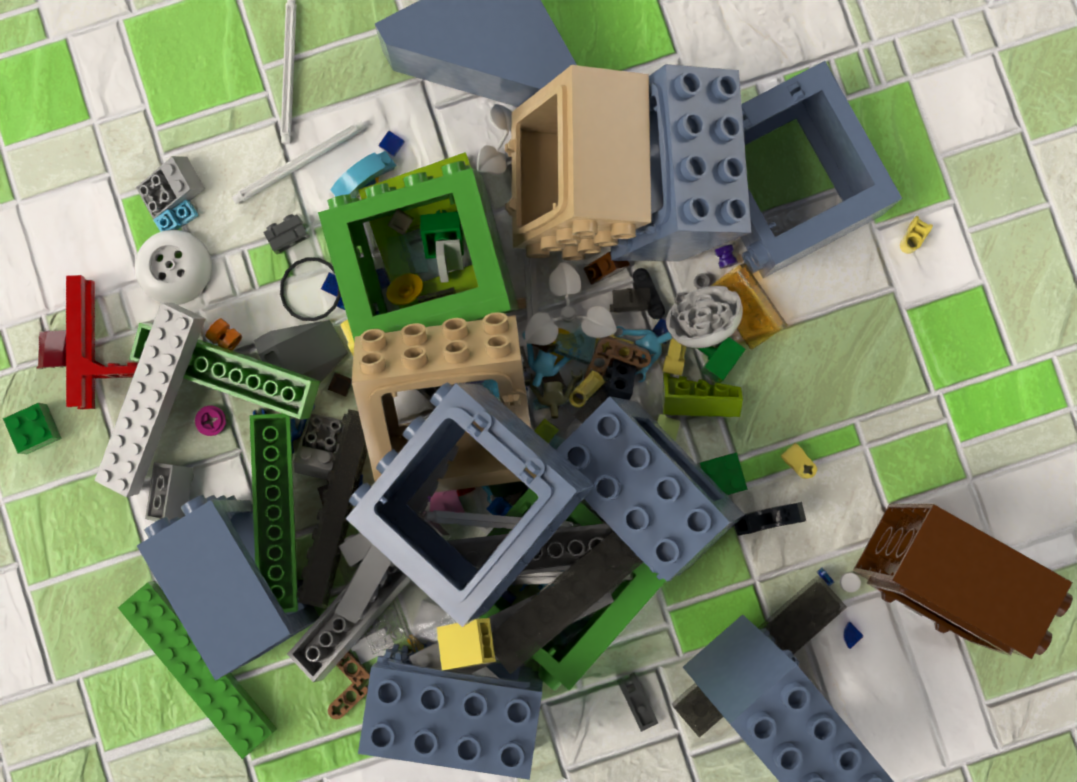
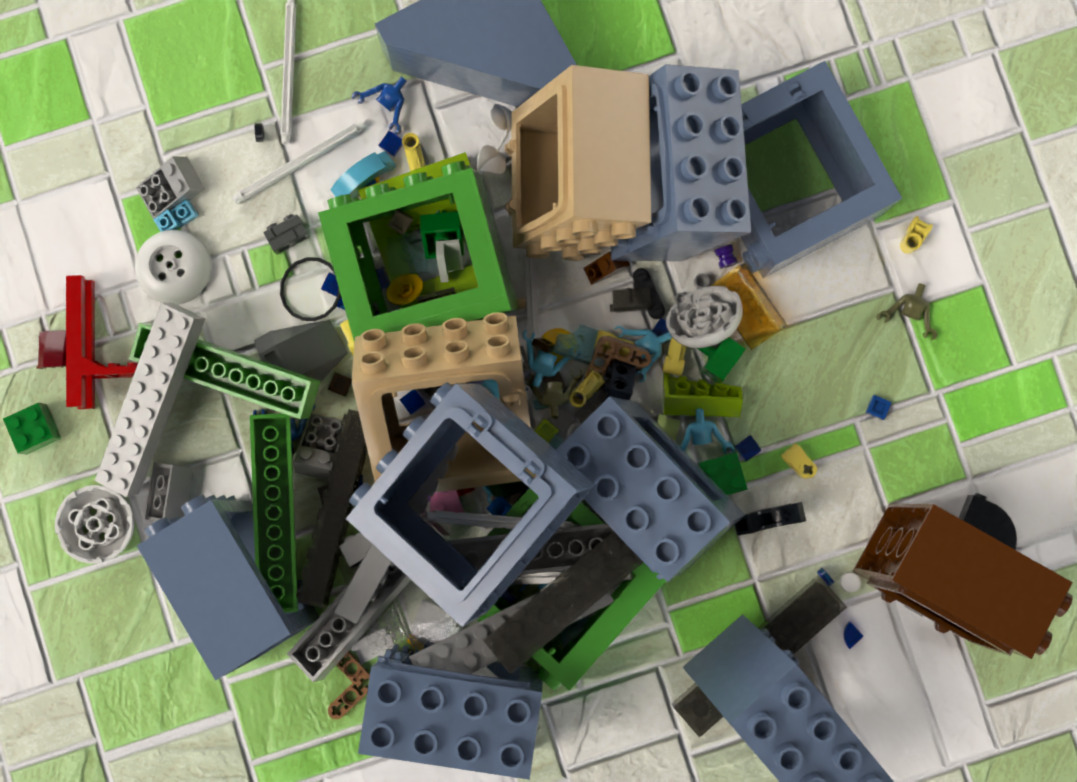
(75, 513): none -> white brick
(203, 416): dark pink gear -> none
(221, 700): bright green brick -> none
(222, 334): orange wheel -> none
(259, 132): none -> black tile
(389, 98): none -> blue piece
(412, 401): none -> clear blue tile
(413, 154): none -> light yellow piece
(466, 645): light yellow brick -> none
(562, 282): white plant -> none
(638, 702): dark grey plate -> none
(702, 431): none -> medium azure piece
(747, 448): none -> clear blue tile
(878, 407): none -> blue tile
(913, 308): none -> olive piece
(989, 519): none -> black brick

